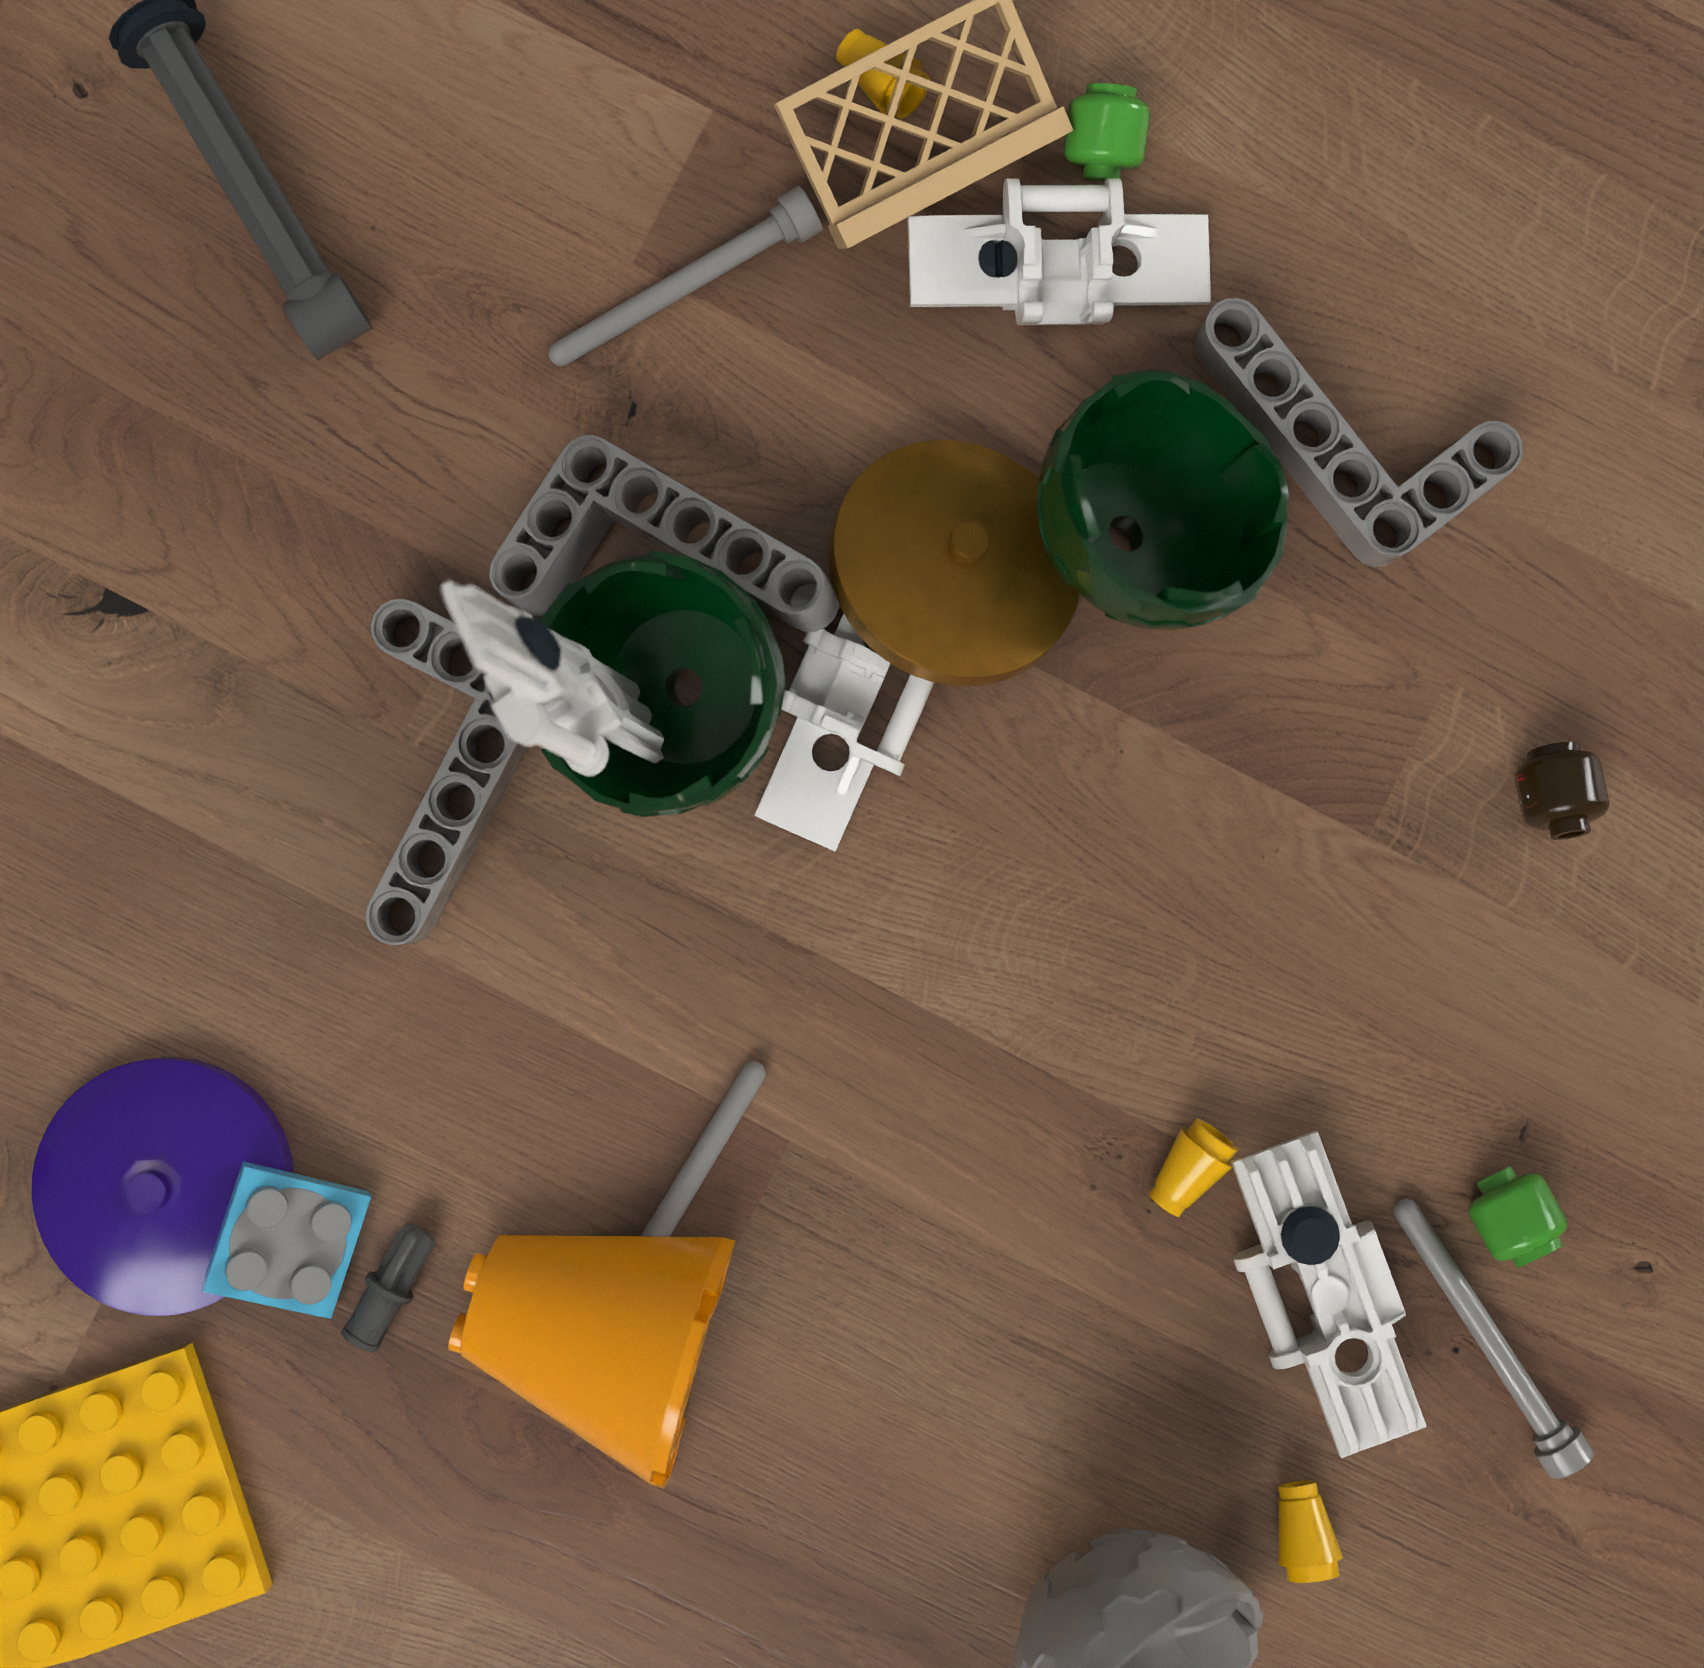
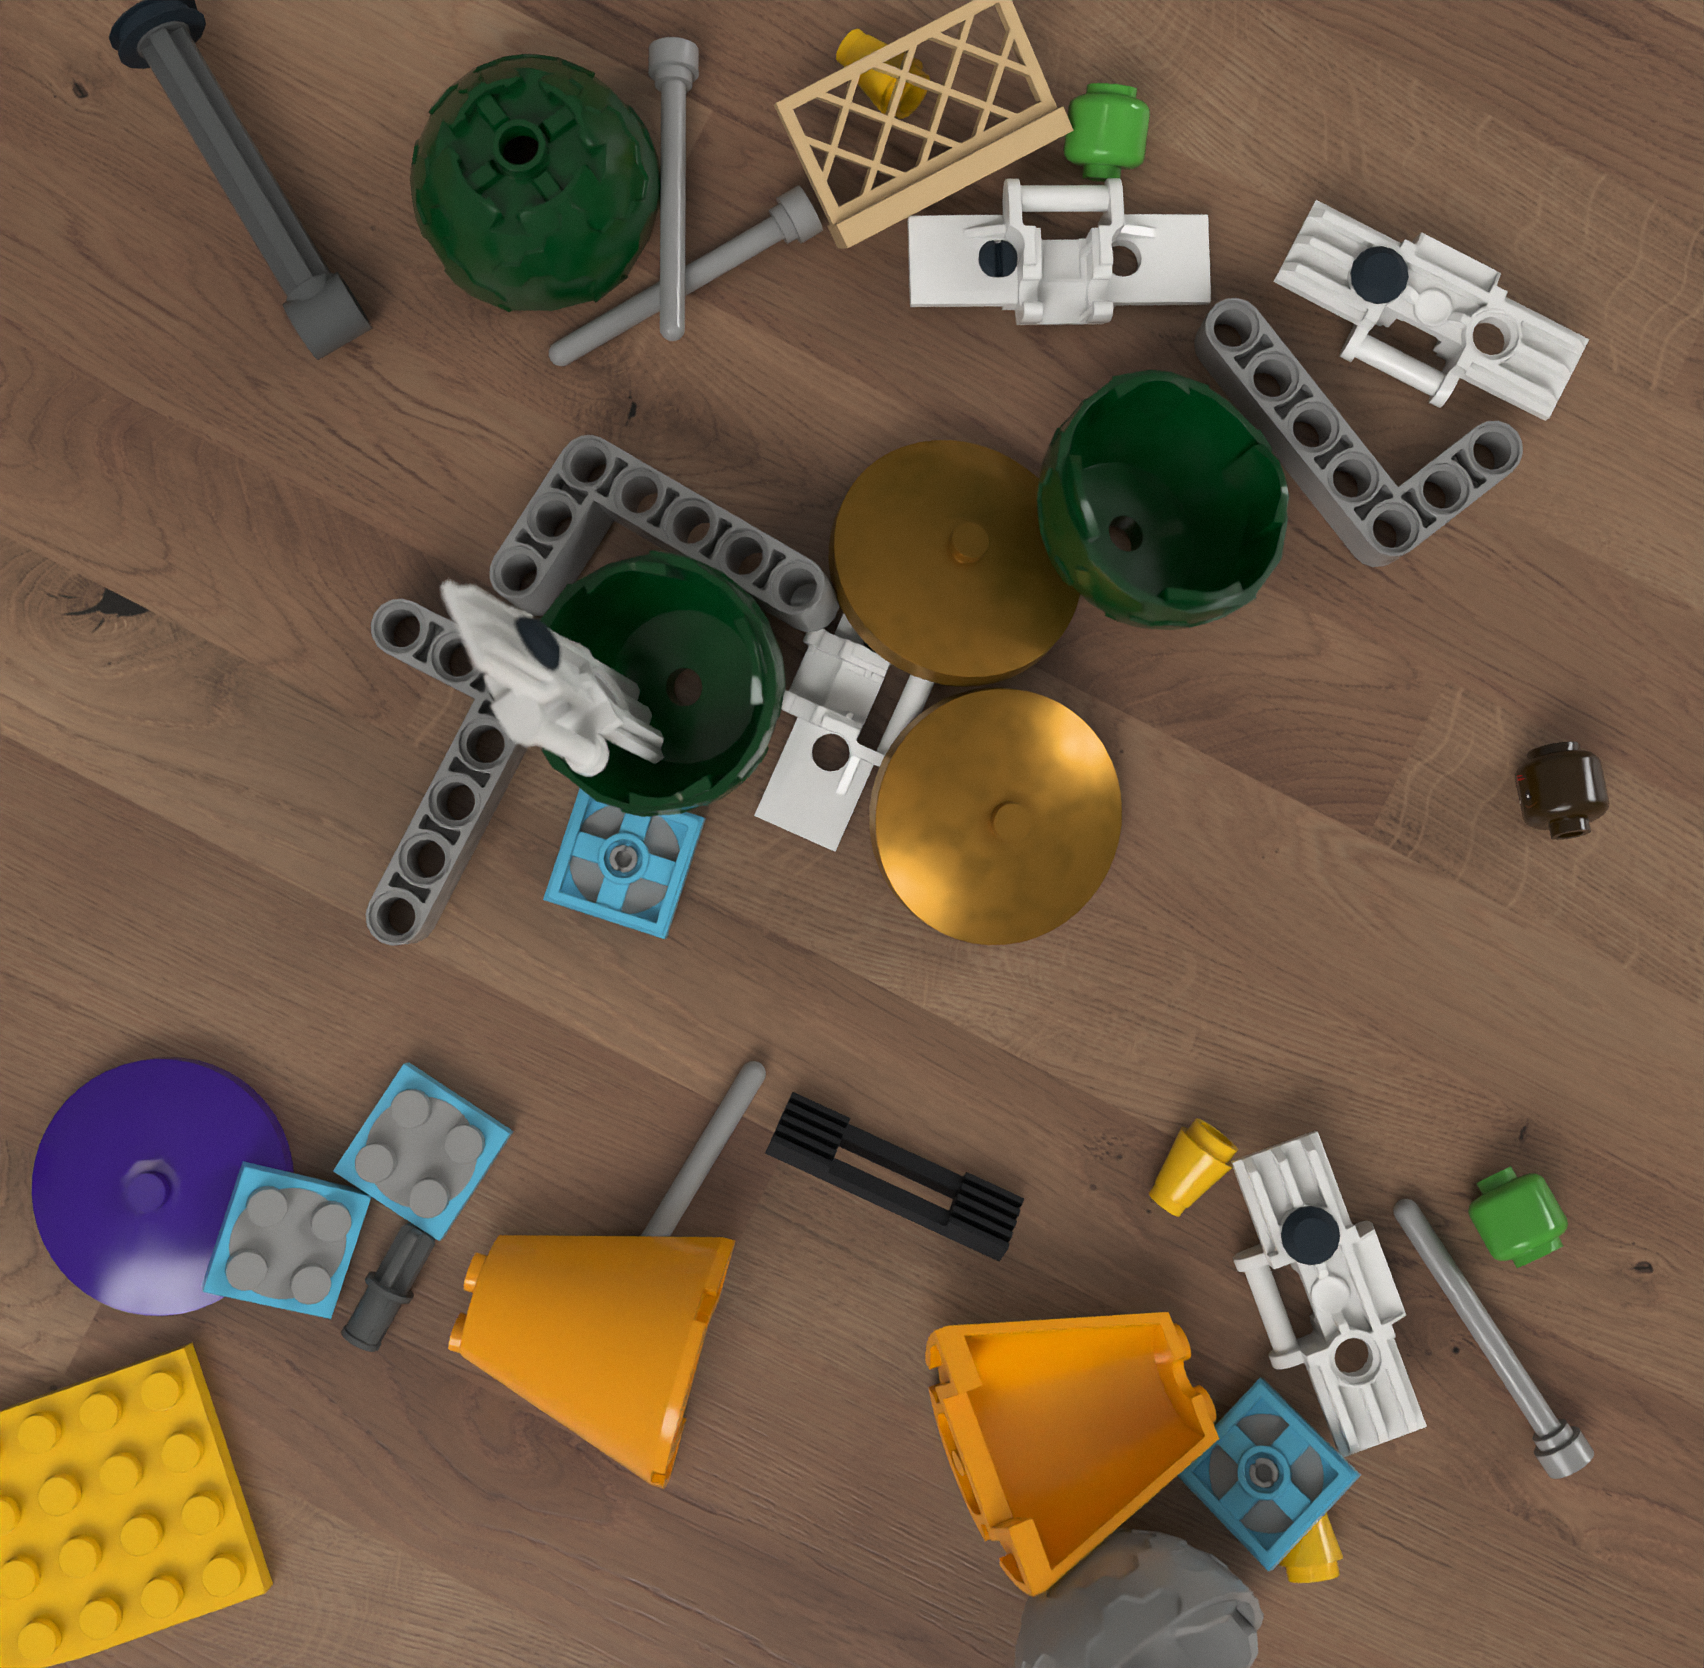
(423, 1151): none -> light grey piece
(544, 228): none -> dark green piece
(624, 865): none -> medium azure piece
(673, 67): none -> light grey piece
(980, 1211): none -> black container
(995, 815): none -> pearl gold dish
(1064, 1429): none -> light orange cone
(1268, 1474): none -> medium azure piece
(1438, 291): none -> white piece

